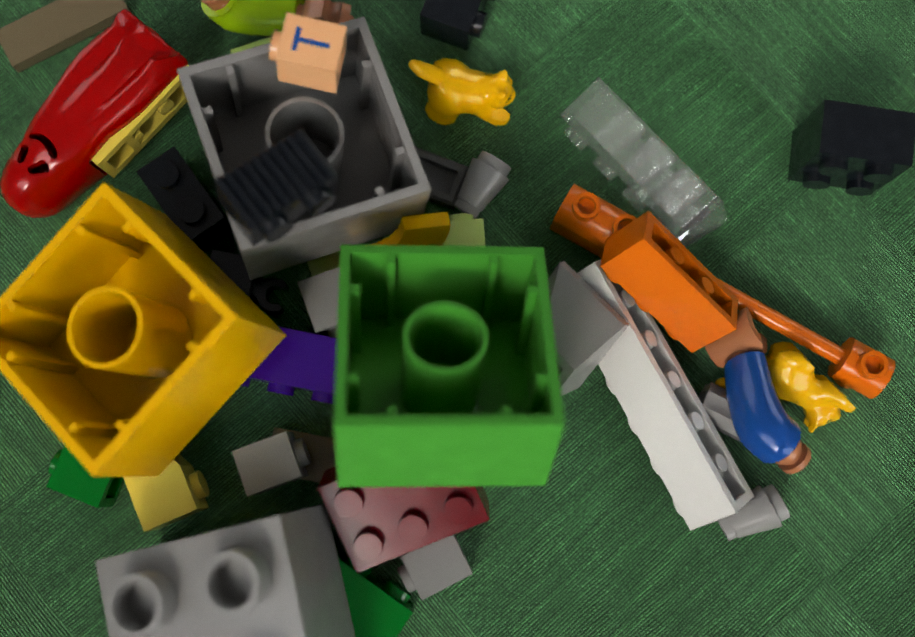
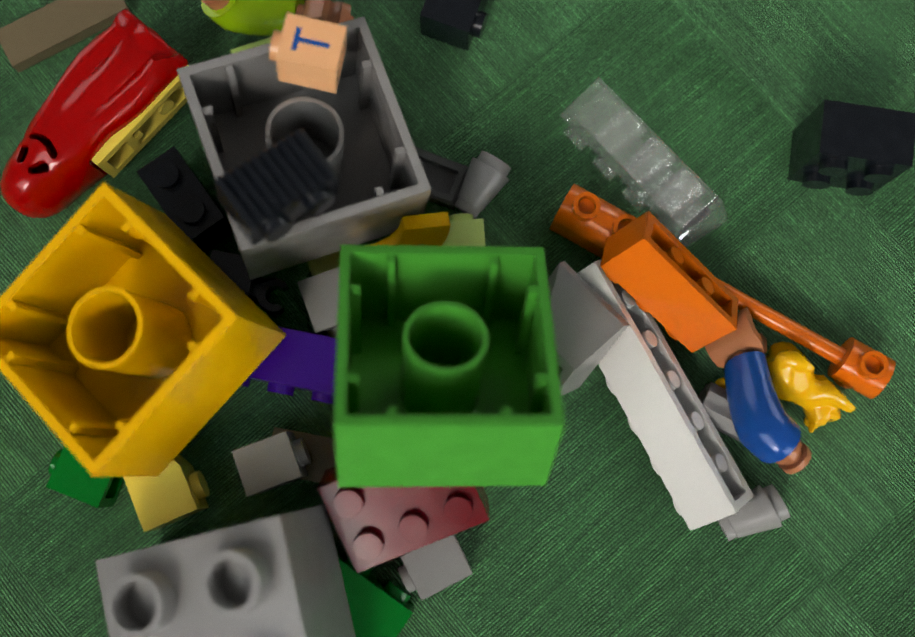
(461, 90): yellow animal -> none

